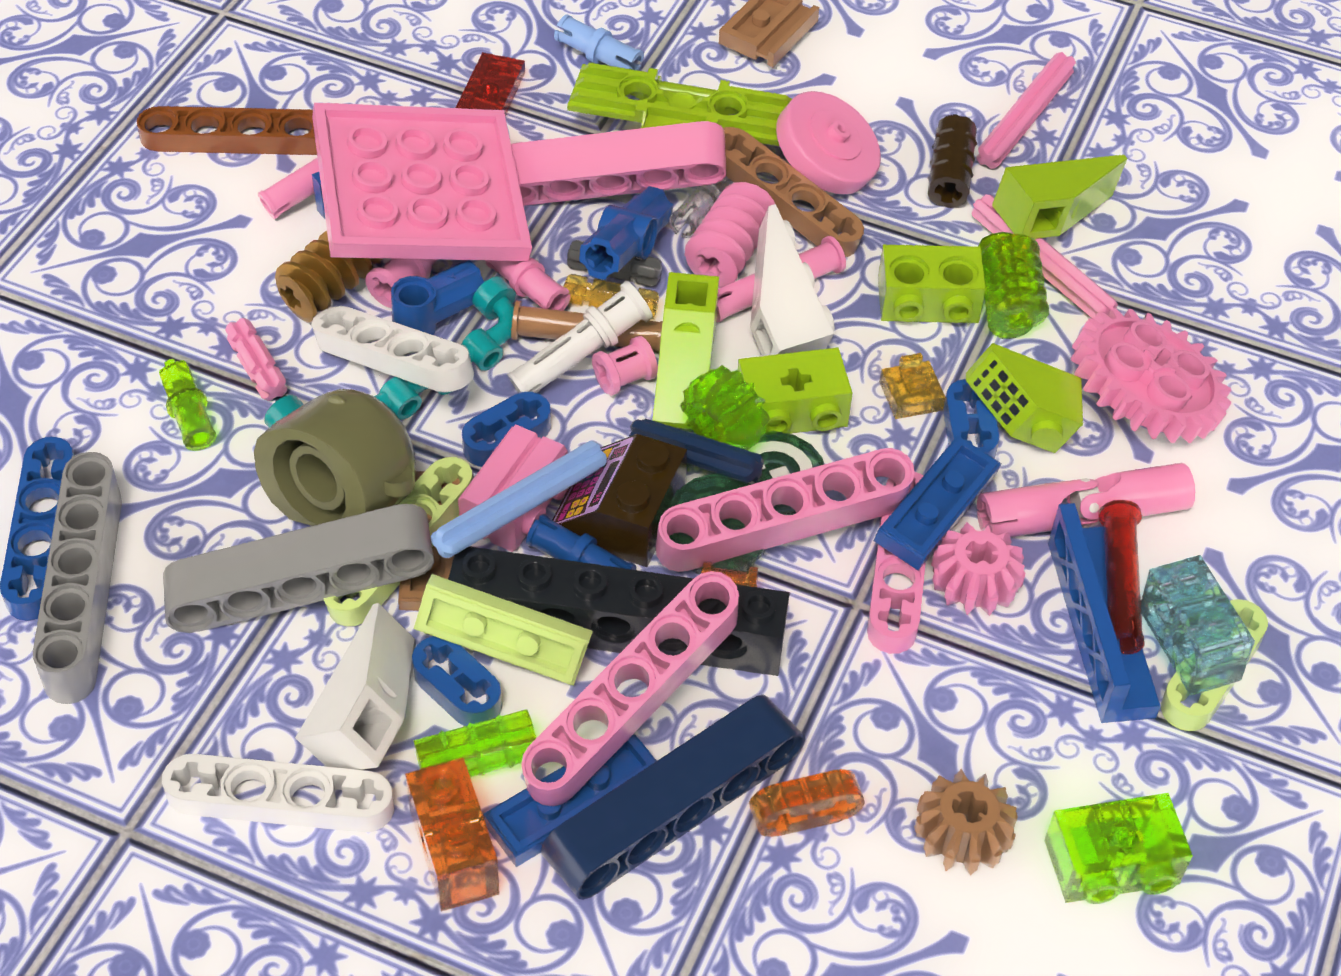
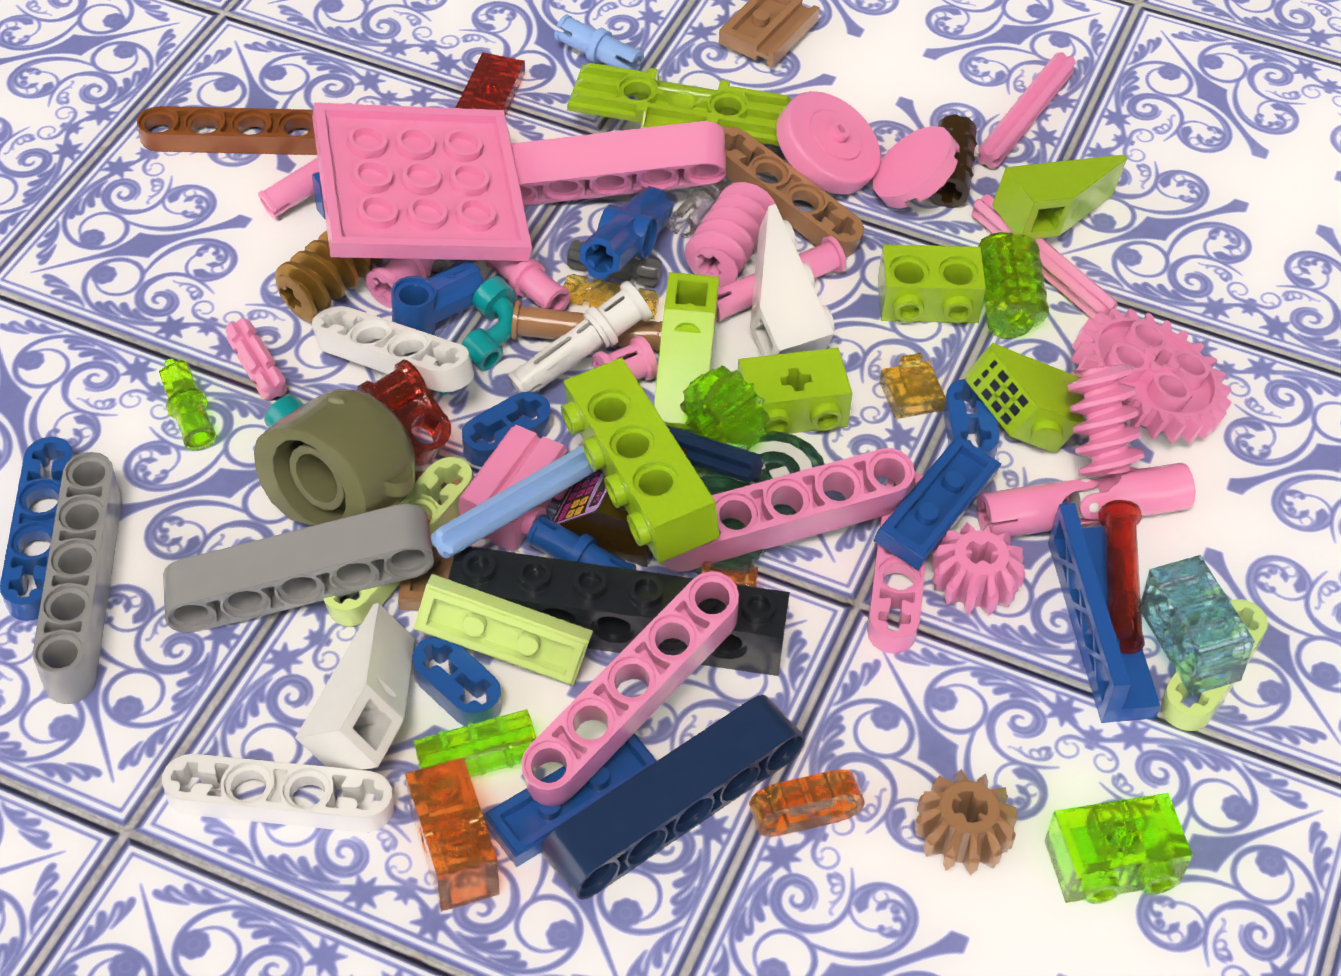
(414, 405): none -> clear red piece
(640, 460): none -> lime brick
(916, 166): none -> bright pink tile
(1106, 420): none -> bright pink piece

